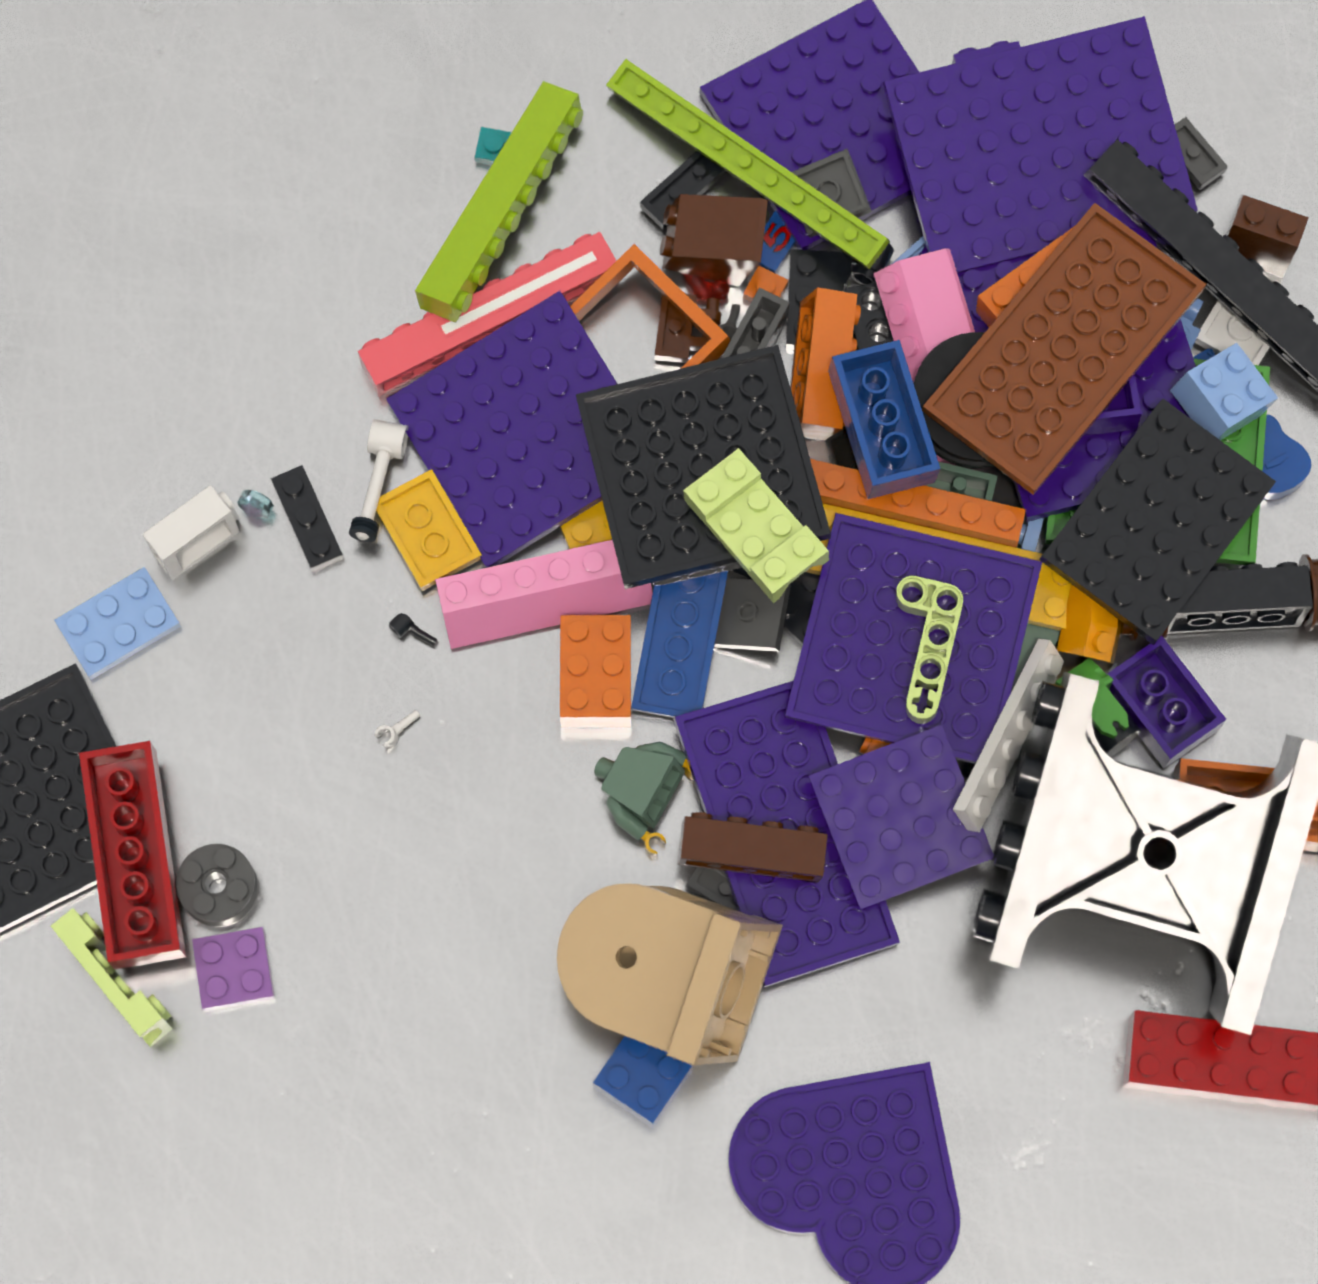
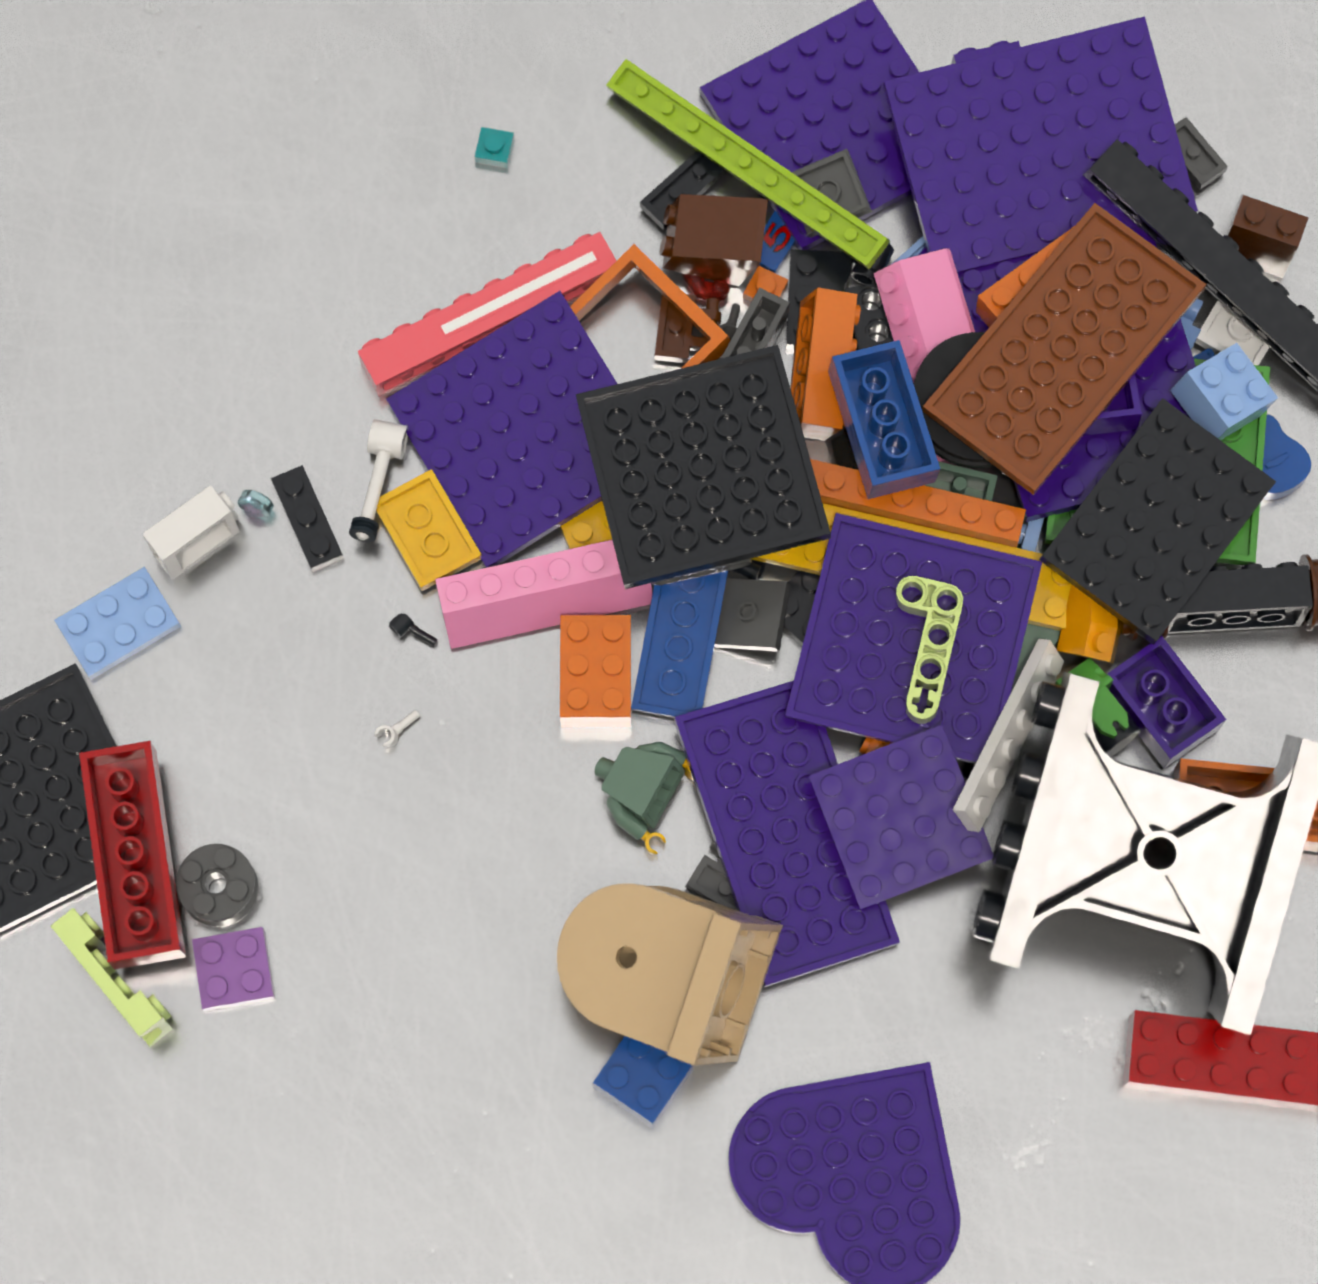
(499, 202): lime brick -> none
(752, 848): reddish brown brick -> none
(754, 524): yellowish green piece -> none

